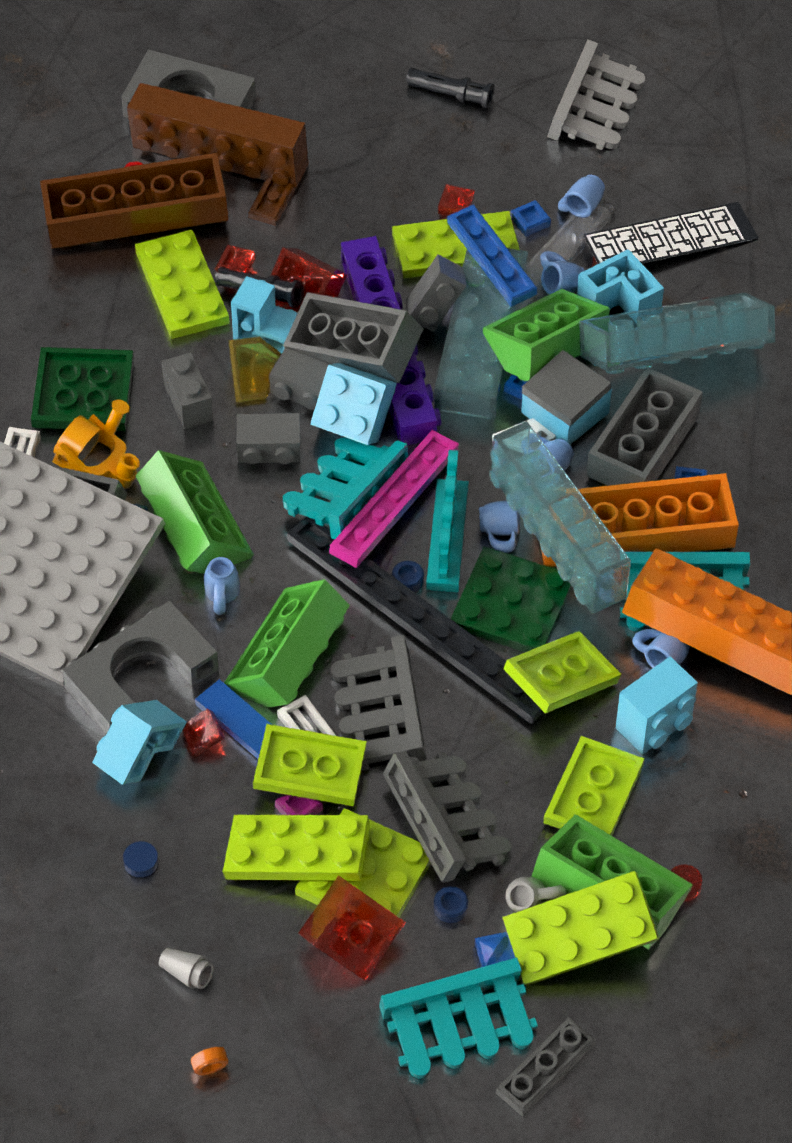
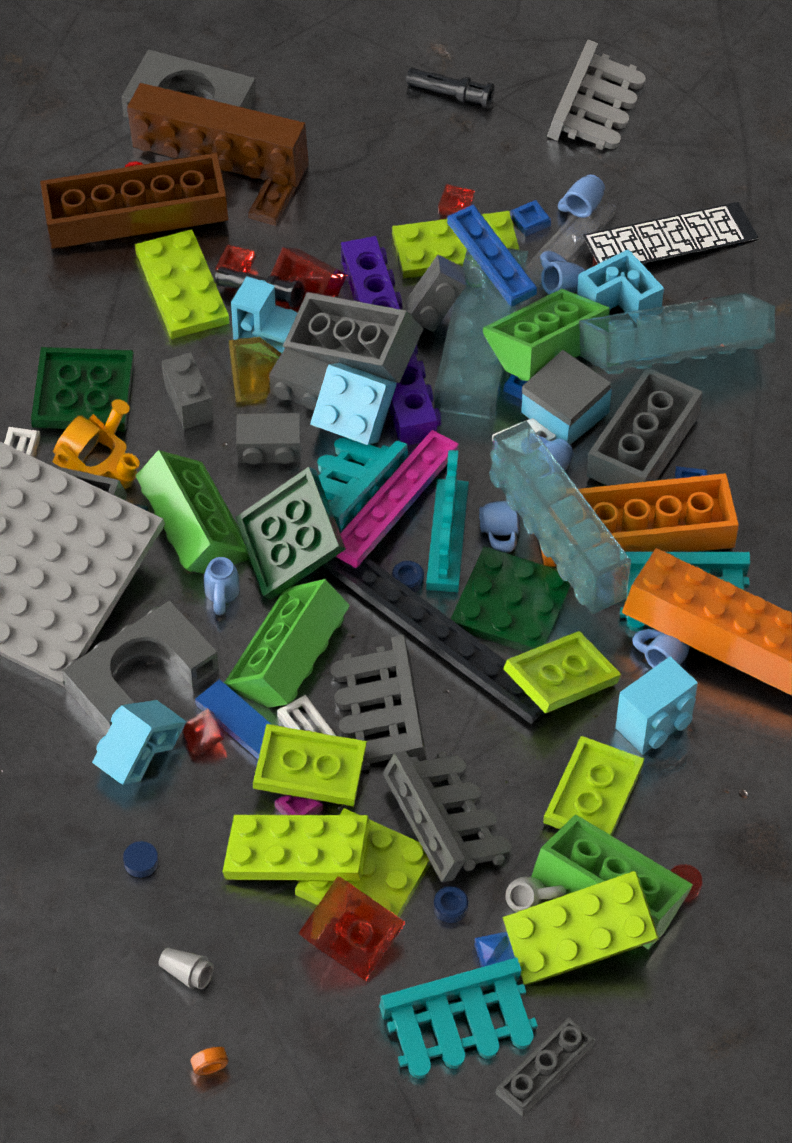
(290, 533): none -> plate

